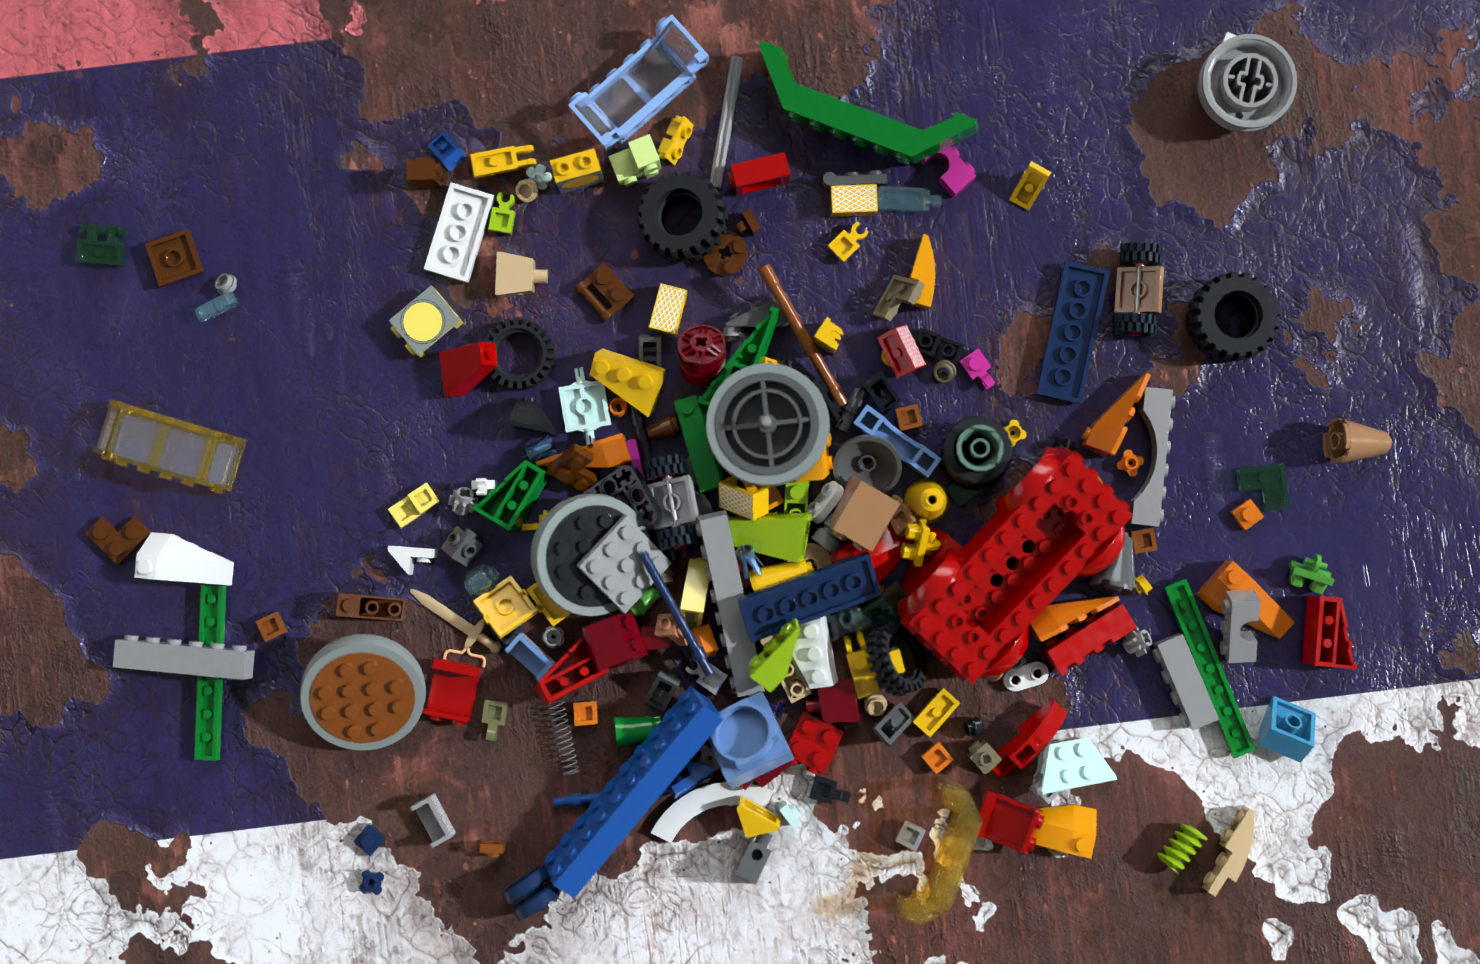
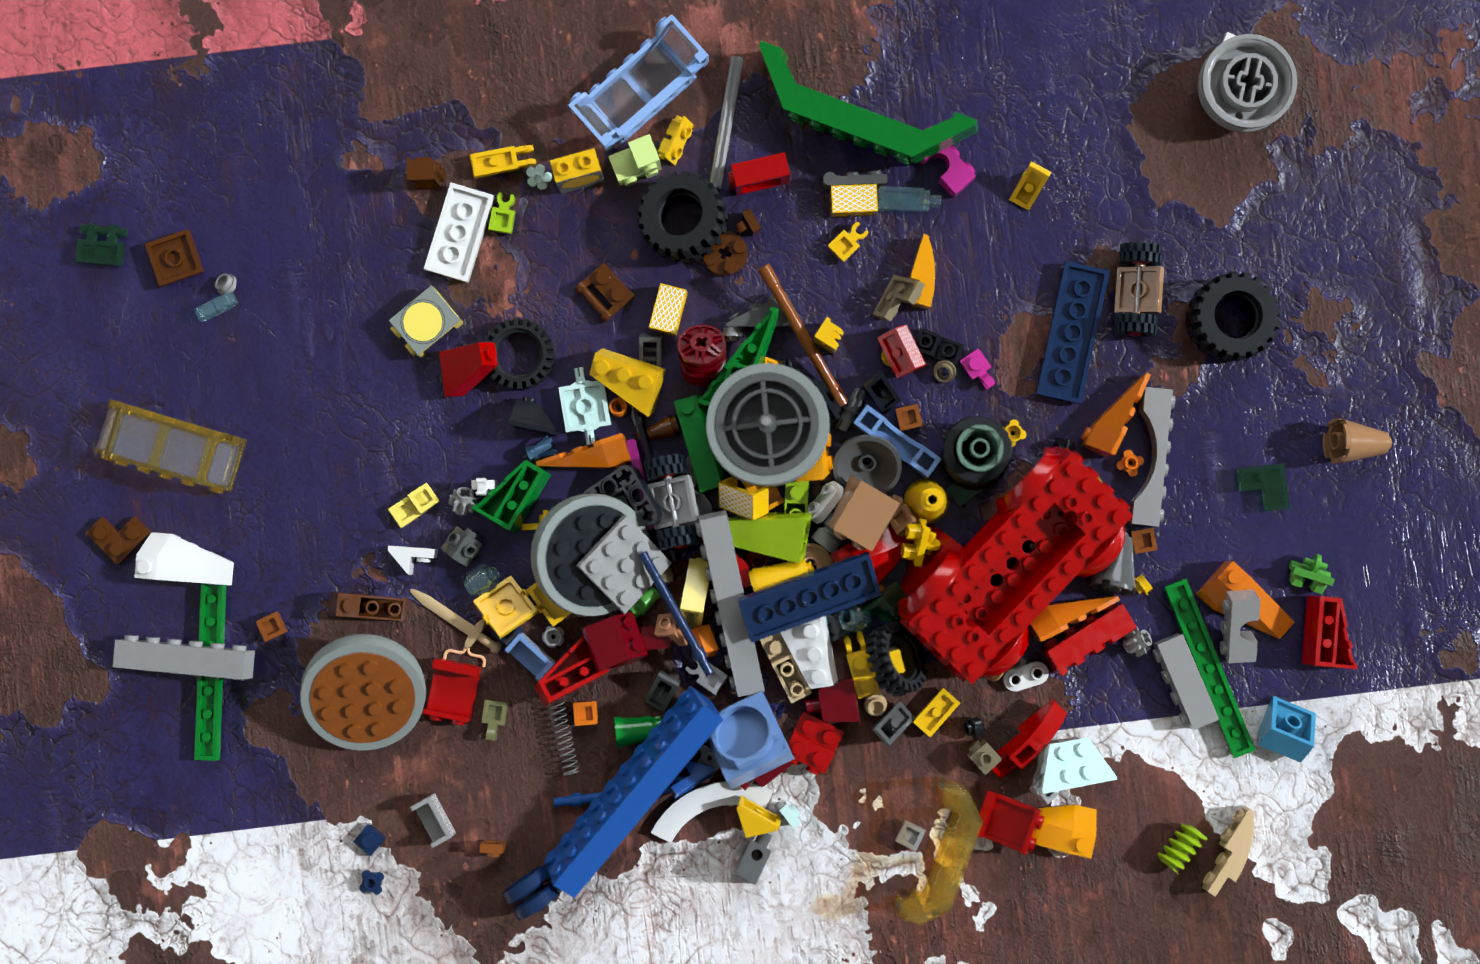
(447, 151): blue slope -> none
(517, 275): tan torso -> none
(526, 190): tan plate -> none
(570, 468): reddish brown plate -> none
(746, 554): flat silver piece -> none
(773, 662): lime slope -> none
(825, 790): black plate -> none
(937, 757): orange plate -> none
(1246, 514): orange plate -> none

